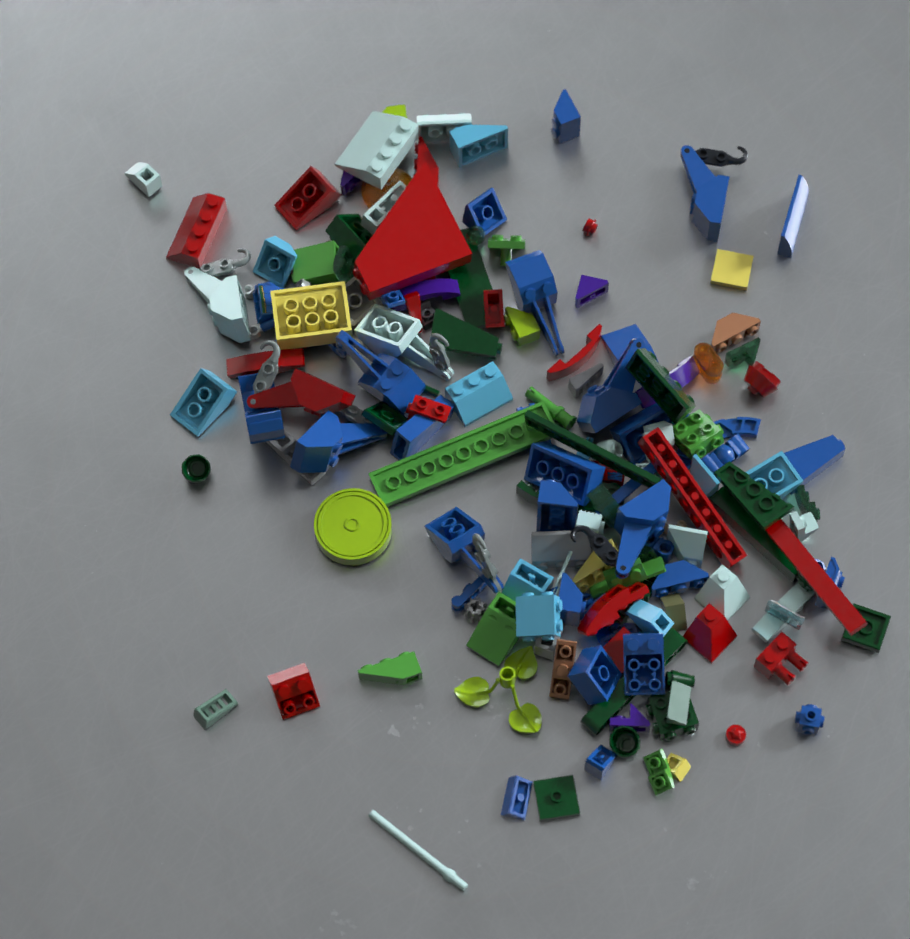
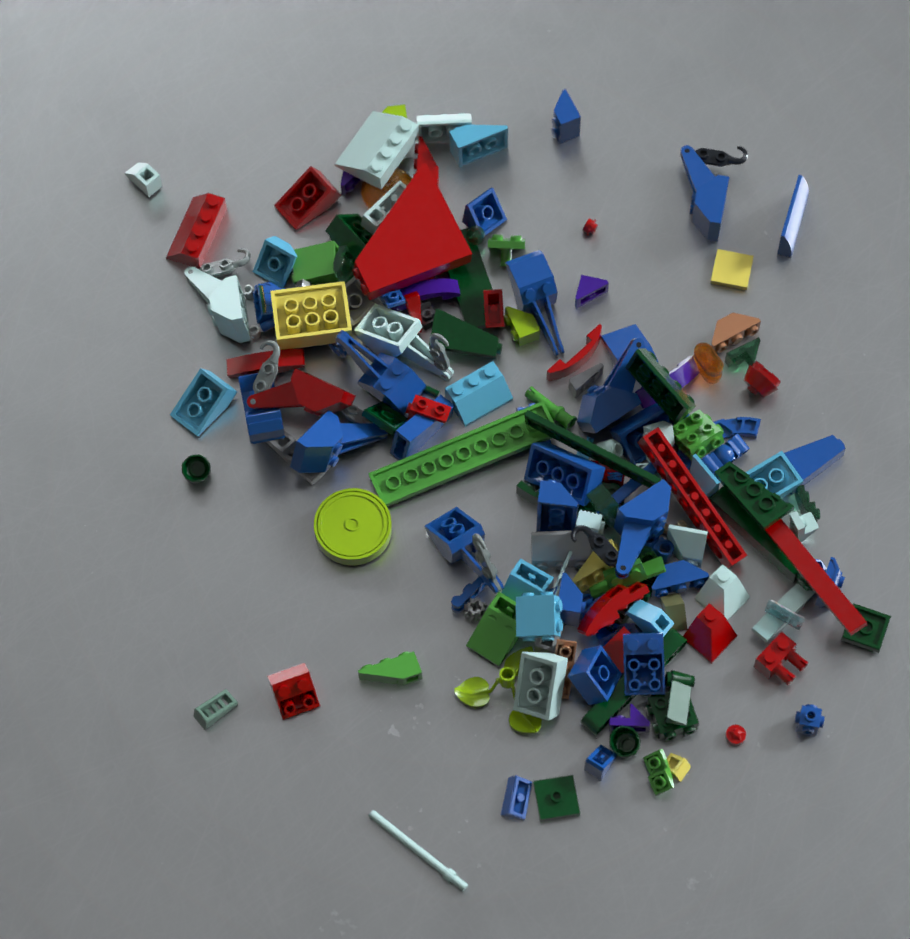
(540, 684): none -> light aqua slope

